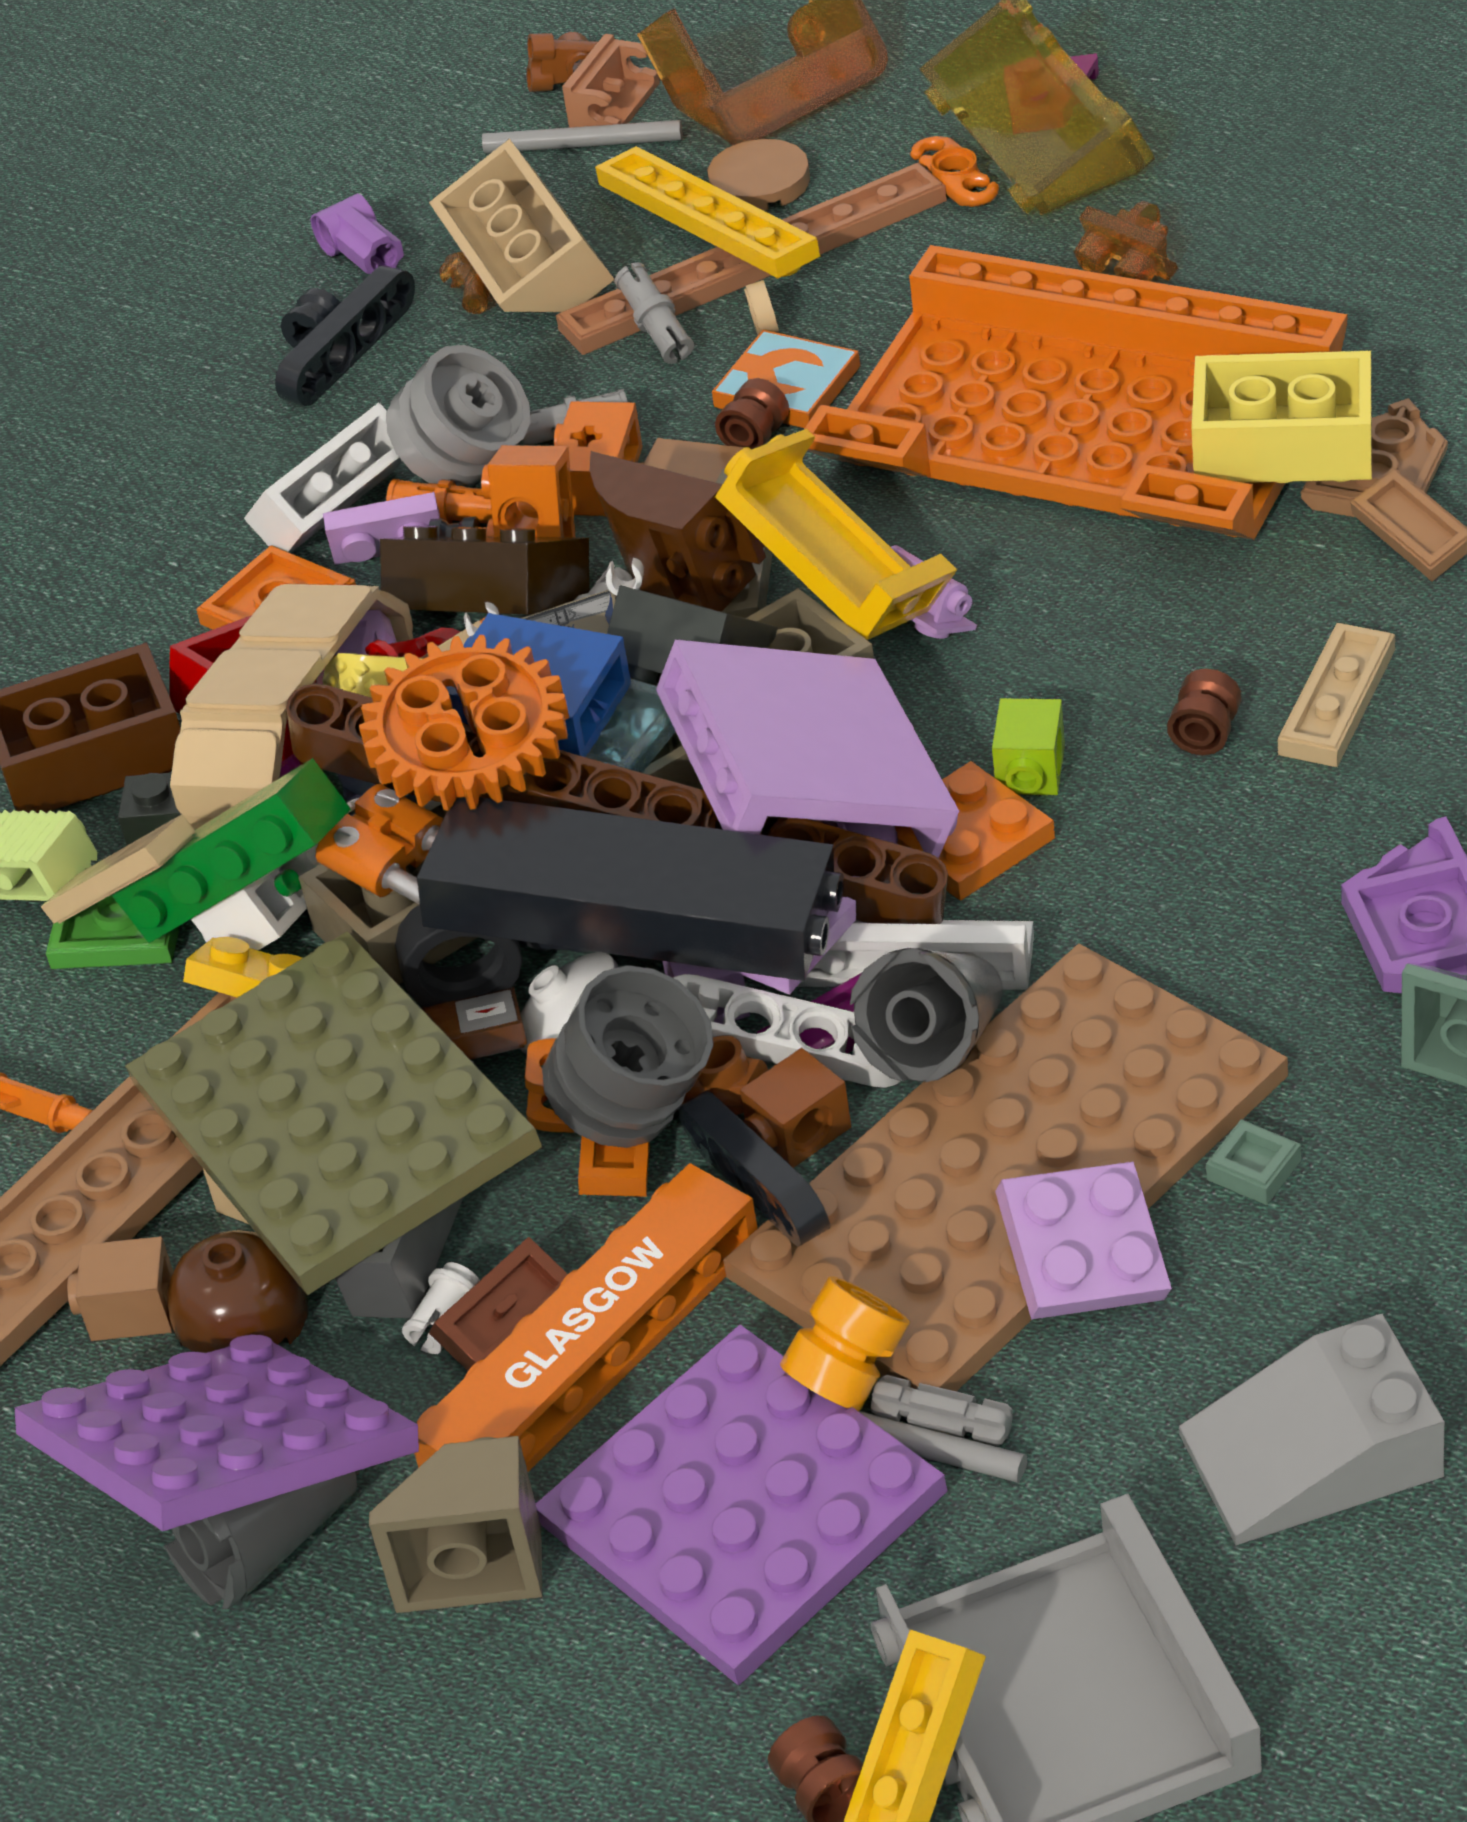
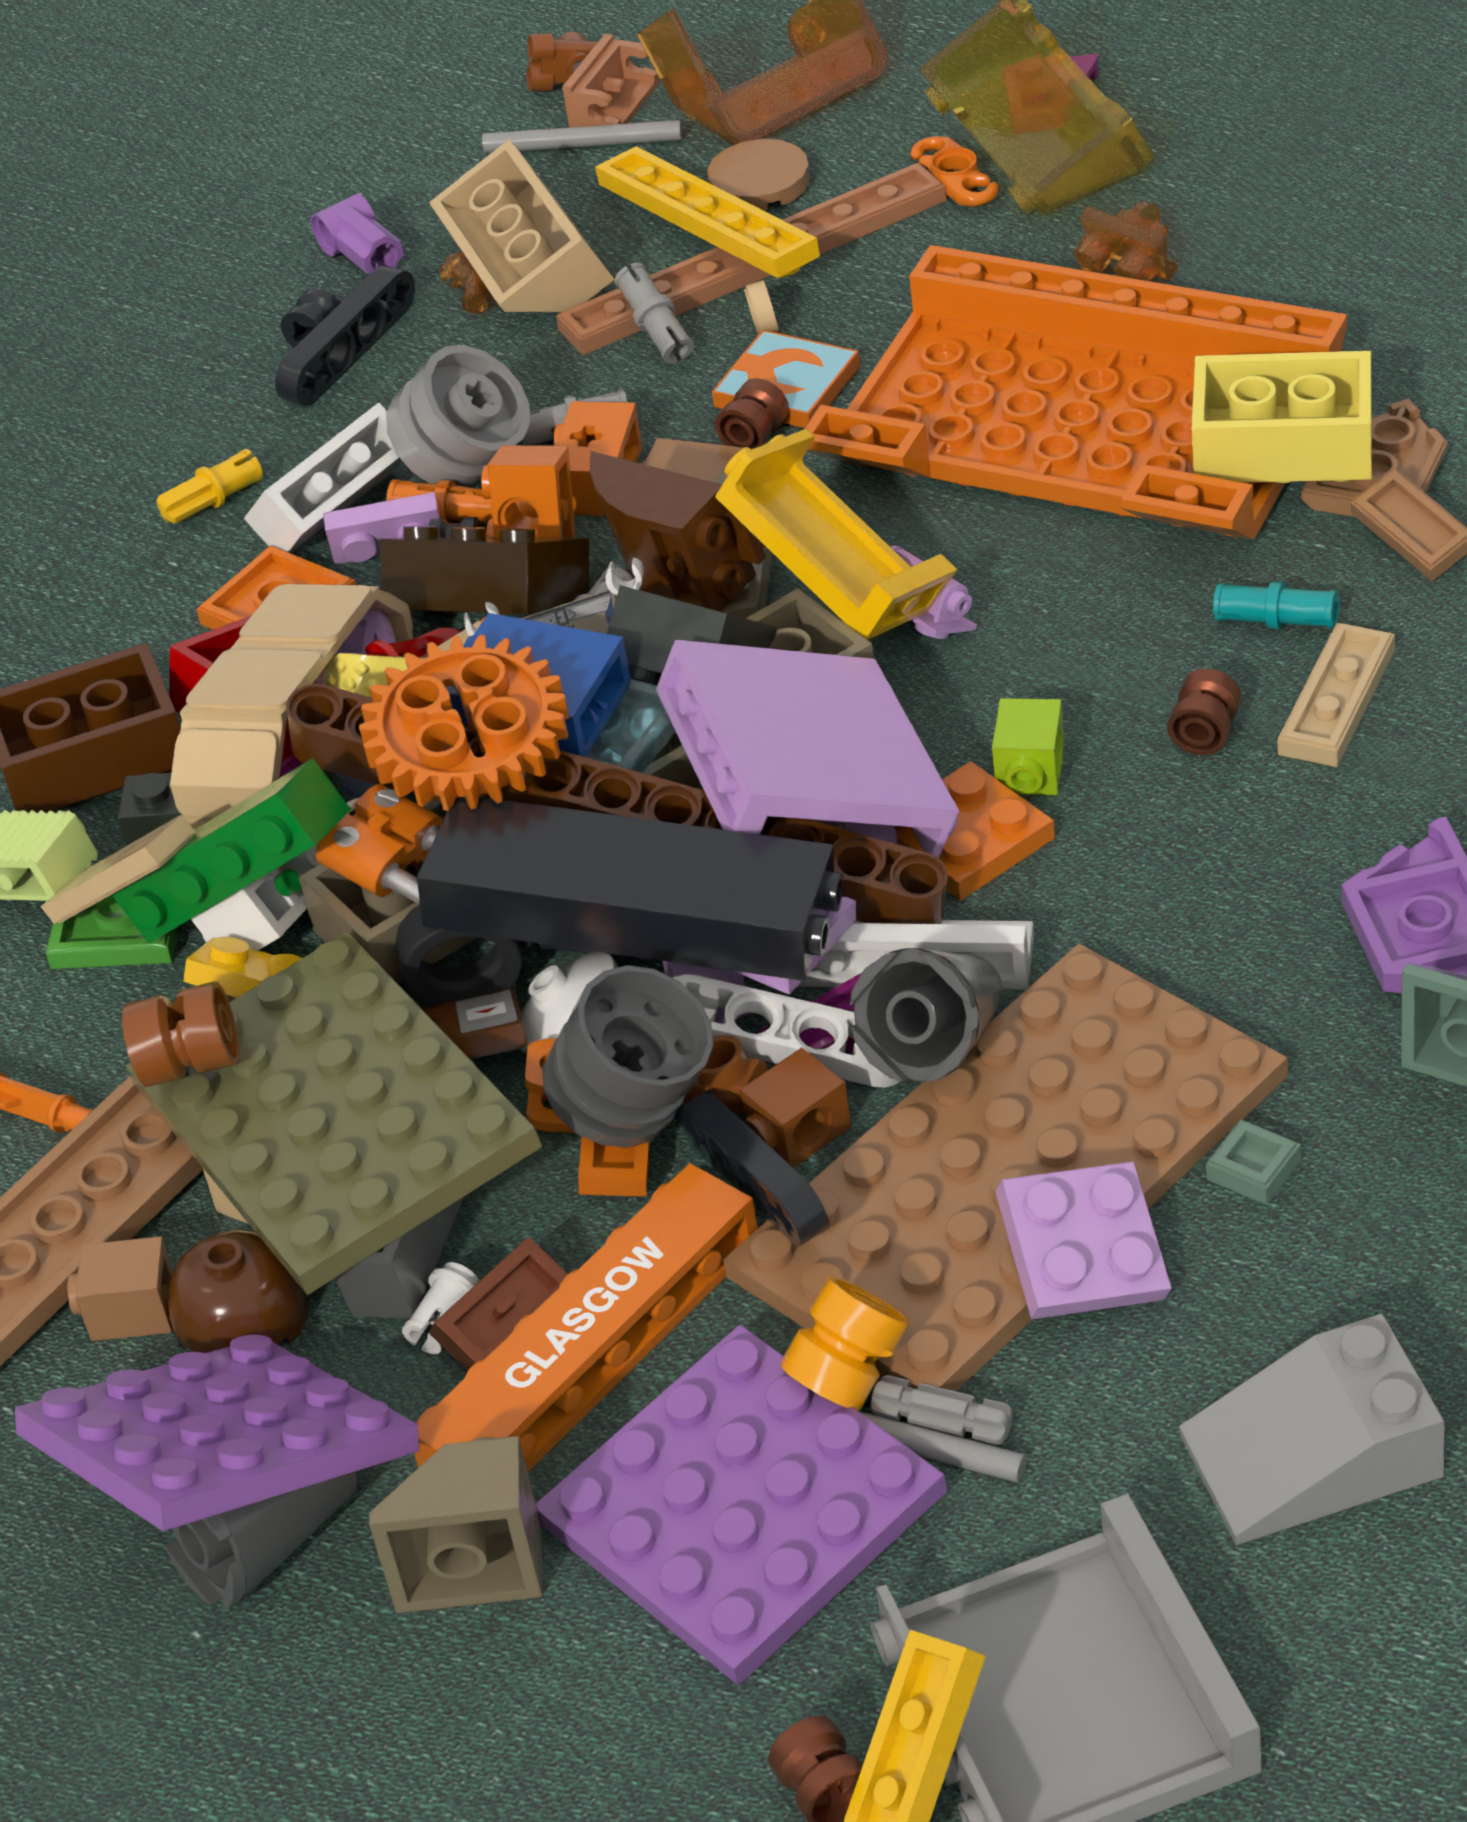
(180, 1034): none -> dark orange wheel
(209, 487): none -> yellow axle
(1276, 605): none -> teal pin

